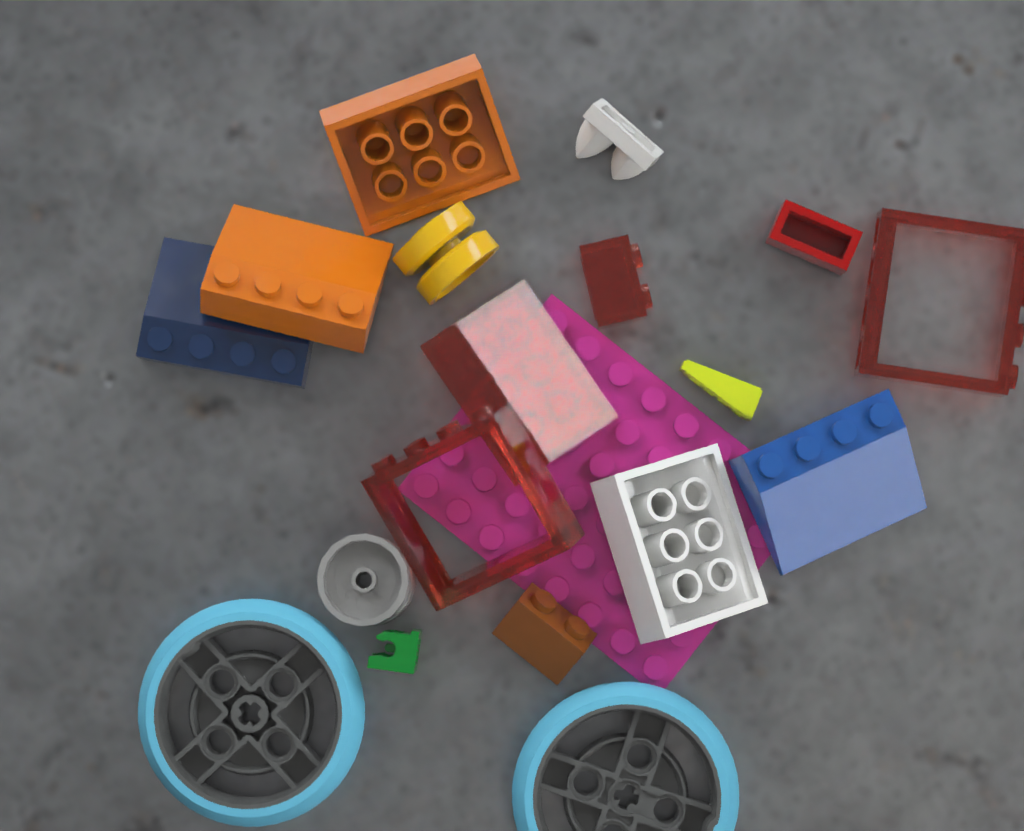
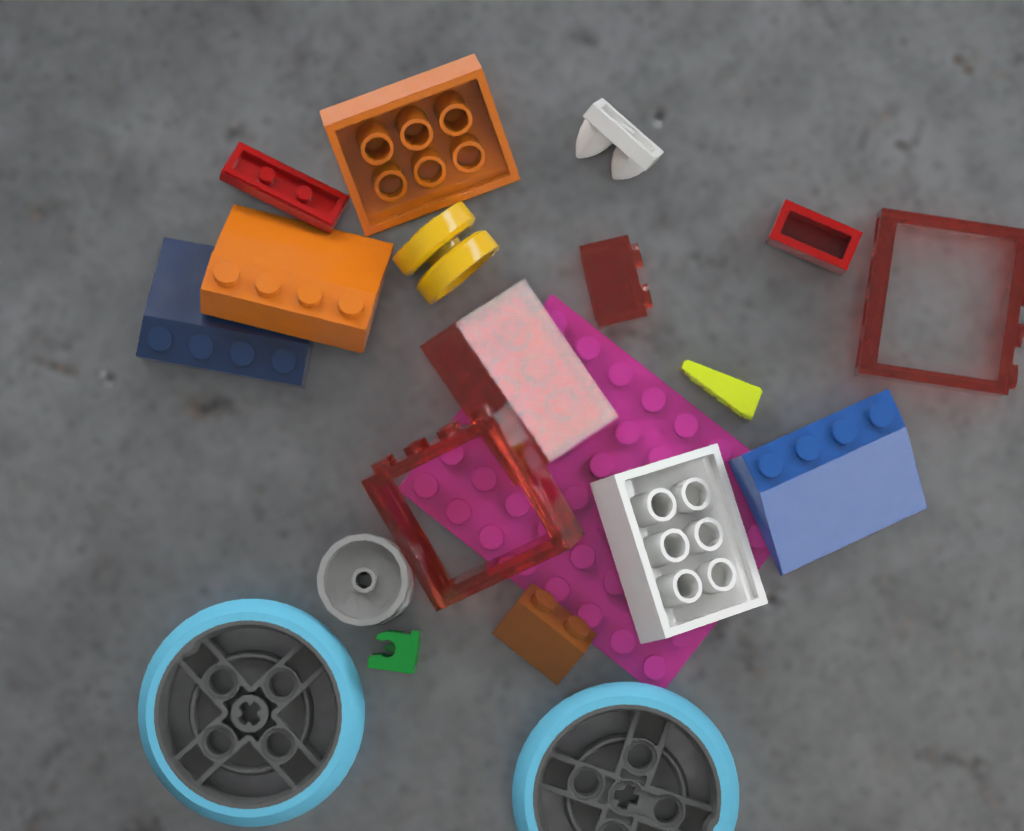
(284, 187): none -> red tile

